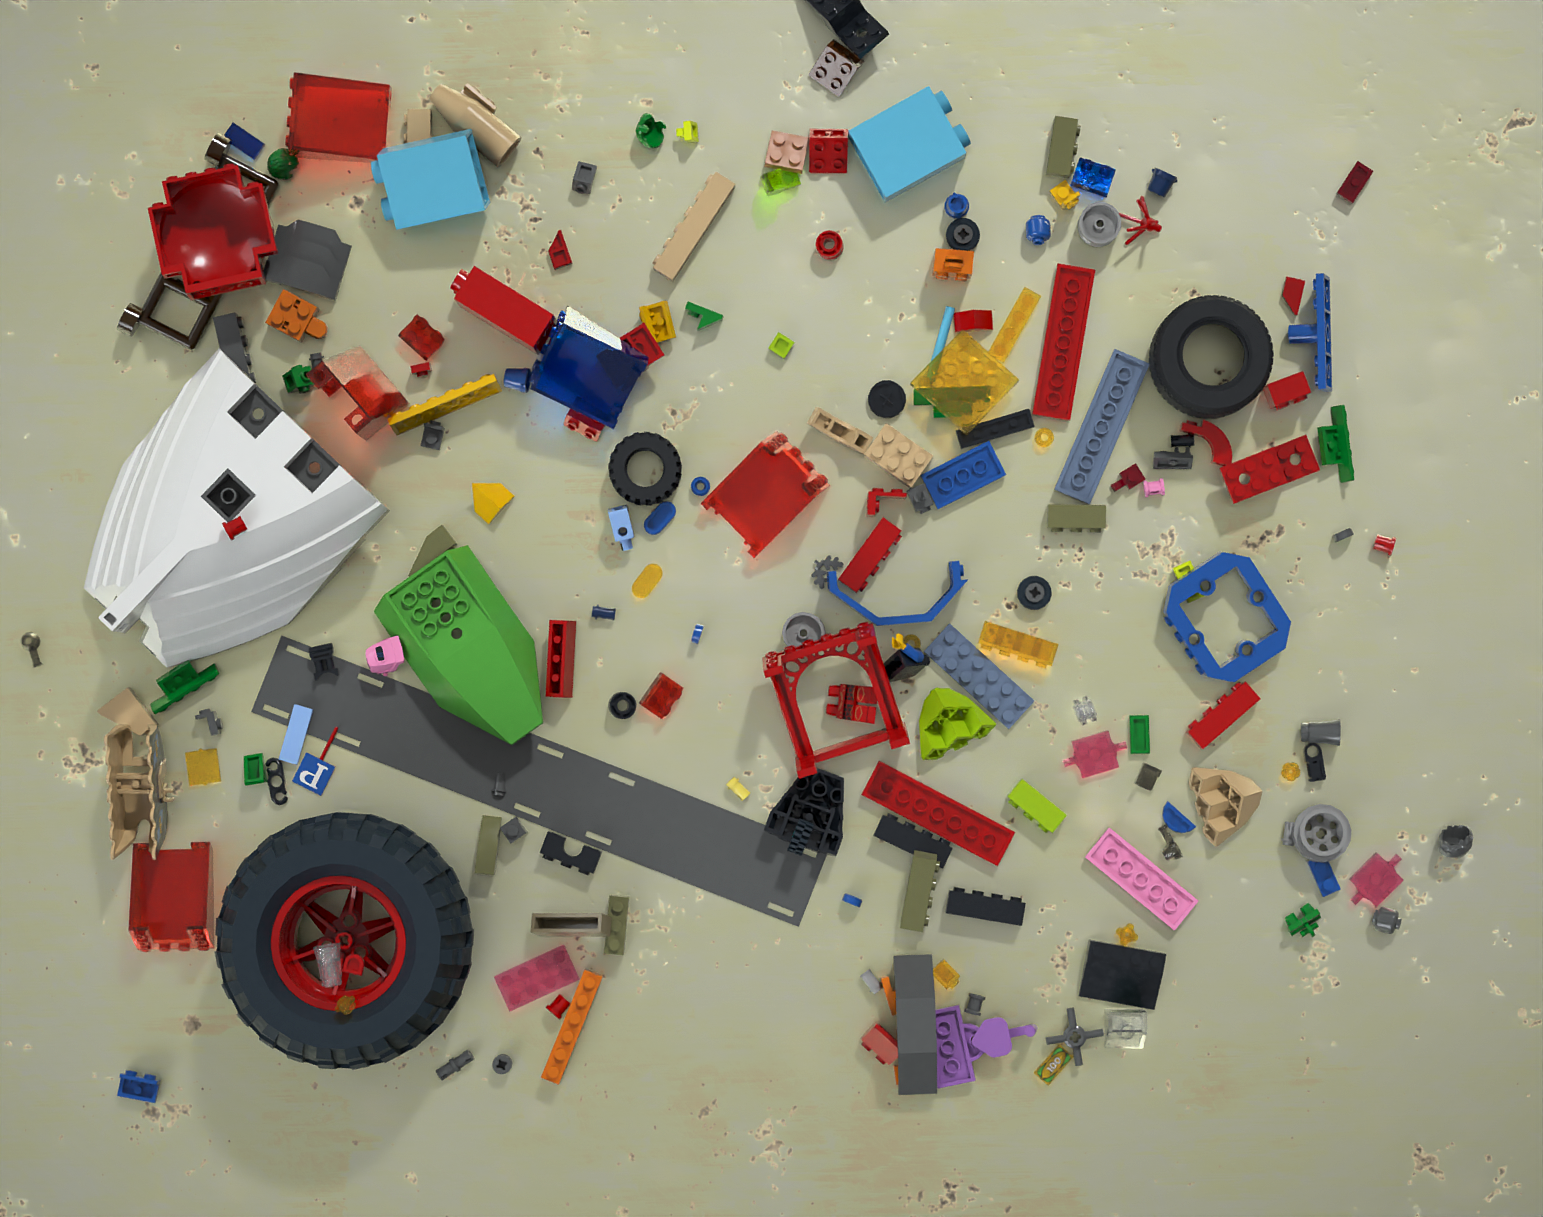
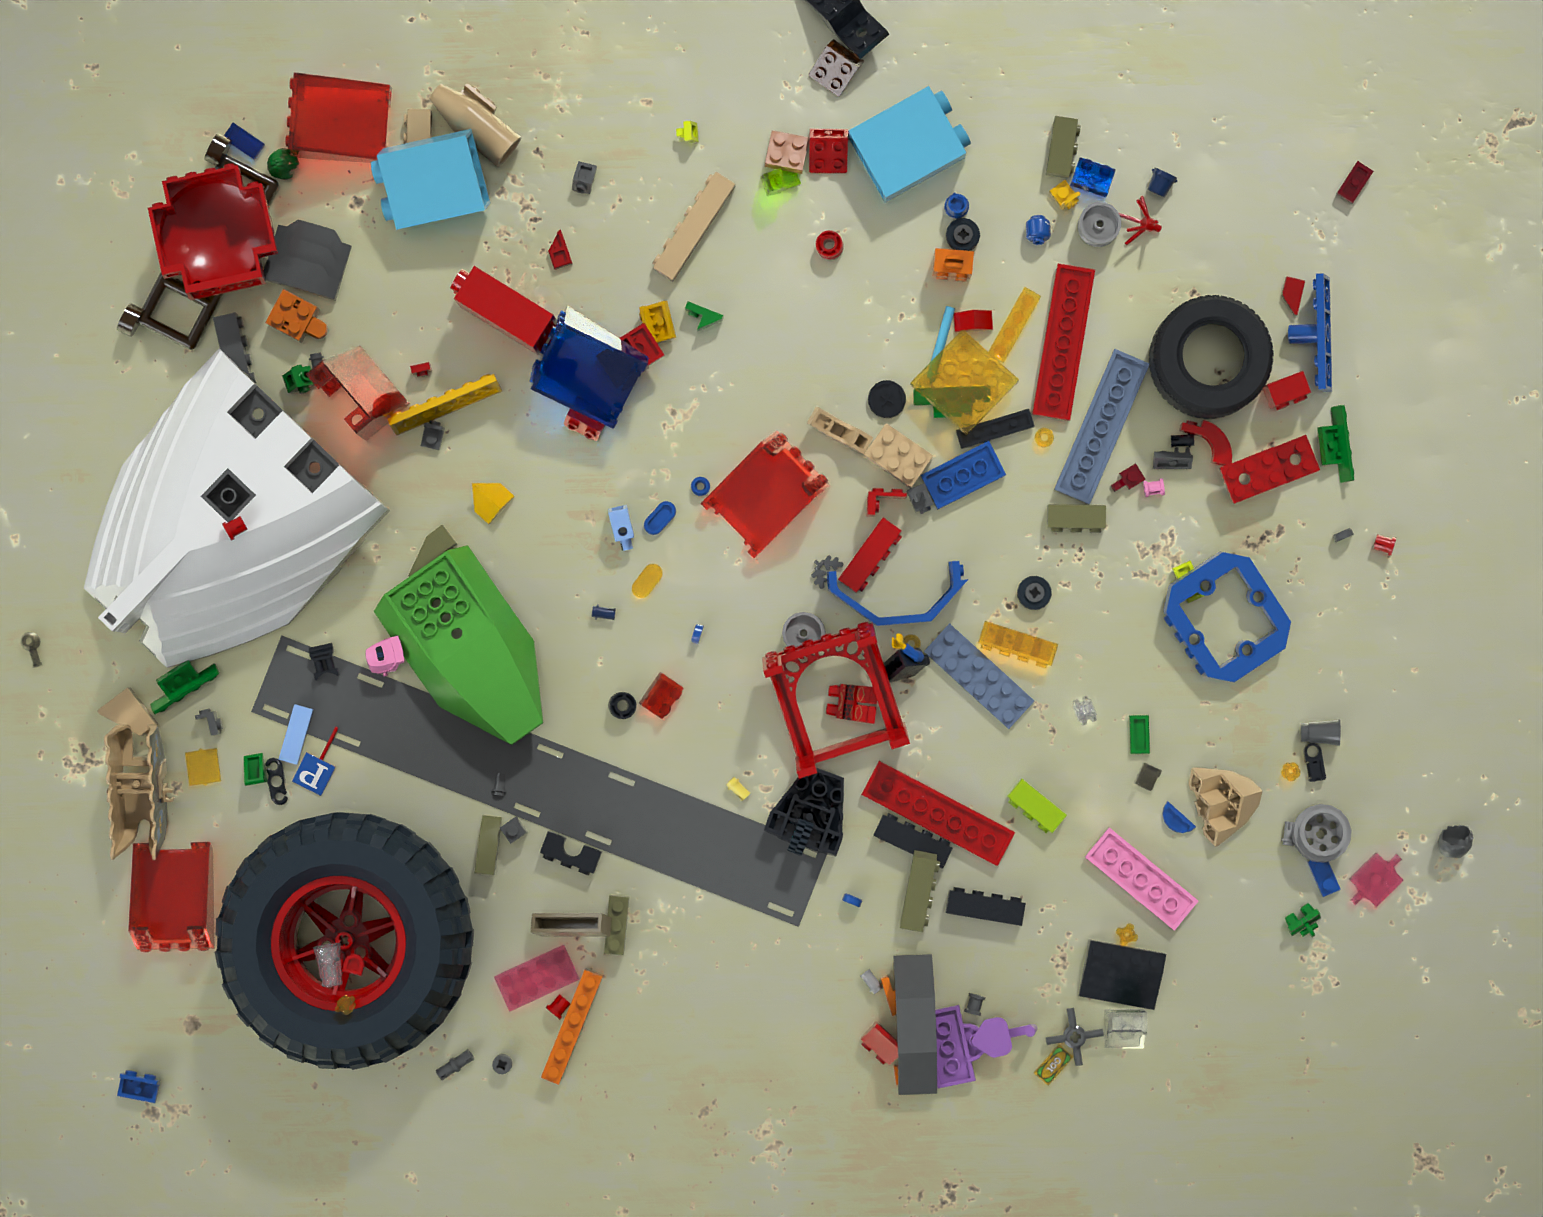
(422, 337): clear red bracket -> none
(517, 379): blue piece -> none
(560, 658): red brick -> none
(645, 442): black tyre -> none
(649, 131): green hair -> none
(781, 345): lime plate -> none
(946, 974): clear yellow brick -> none
(949, 722): lime brick -> none
(1095, 754): clear pink plate -> none
(1171, 850): clear smoke bar -> none
(1223, 714): red brick -> none
(1386, 920): dark grey head -> none

